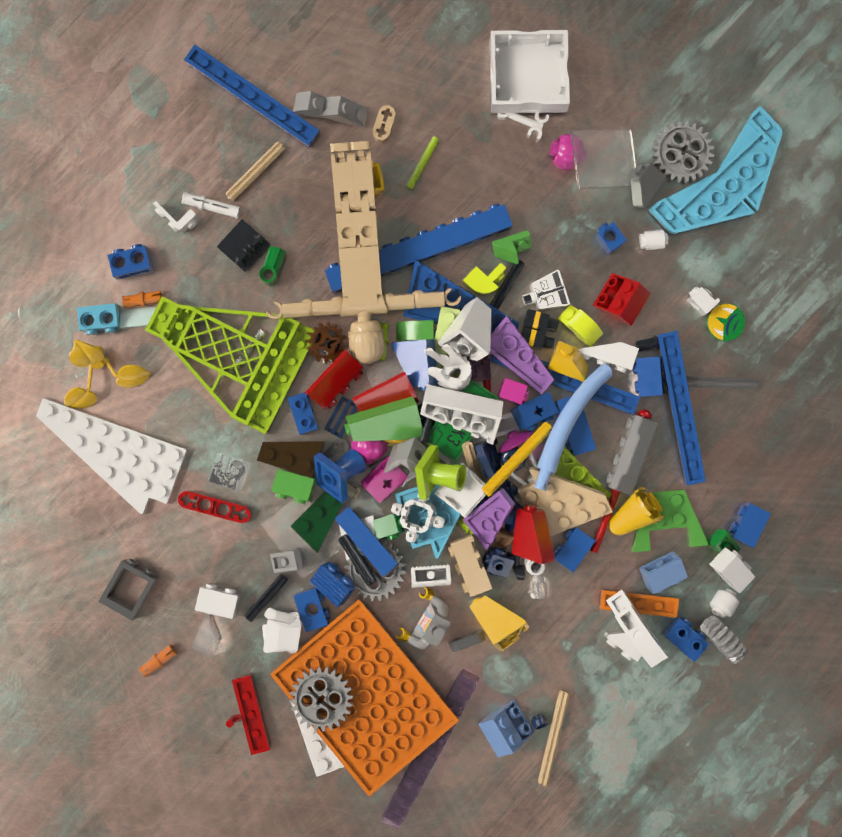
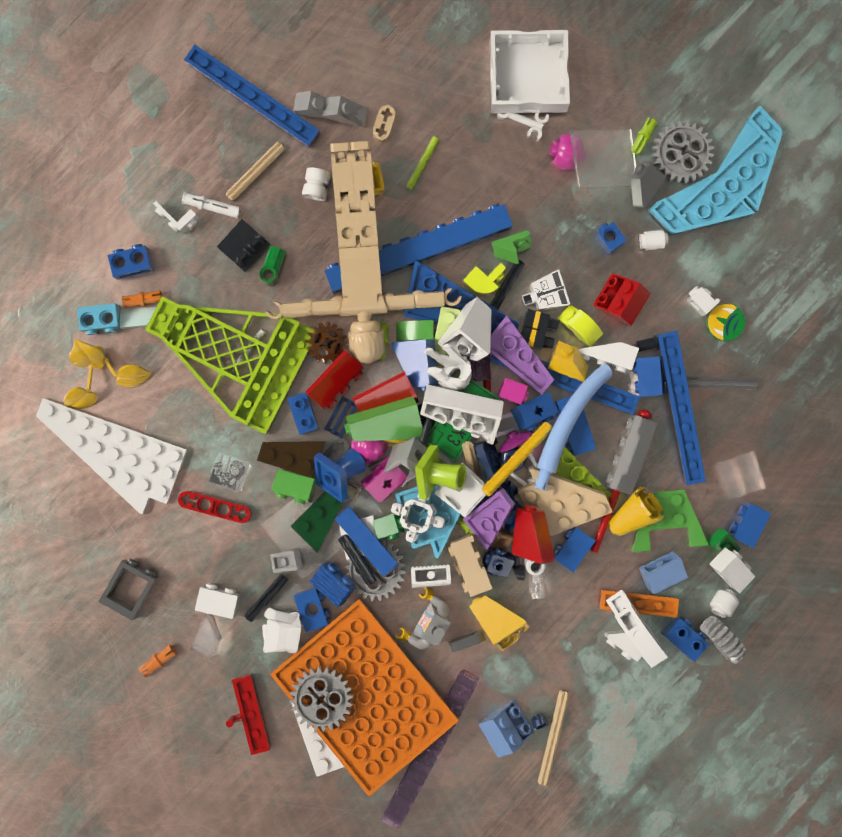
(316, 182): none -> white wheel
(644, 136): none -> lime axle
(741, 475): none -> clear slope

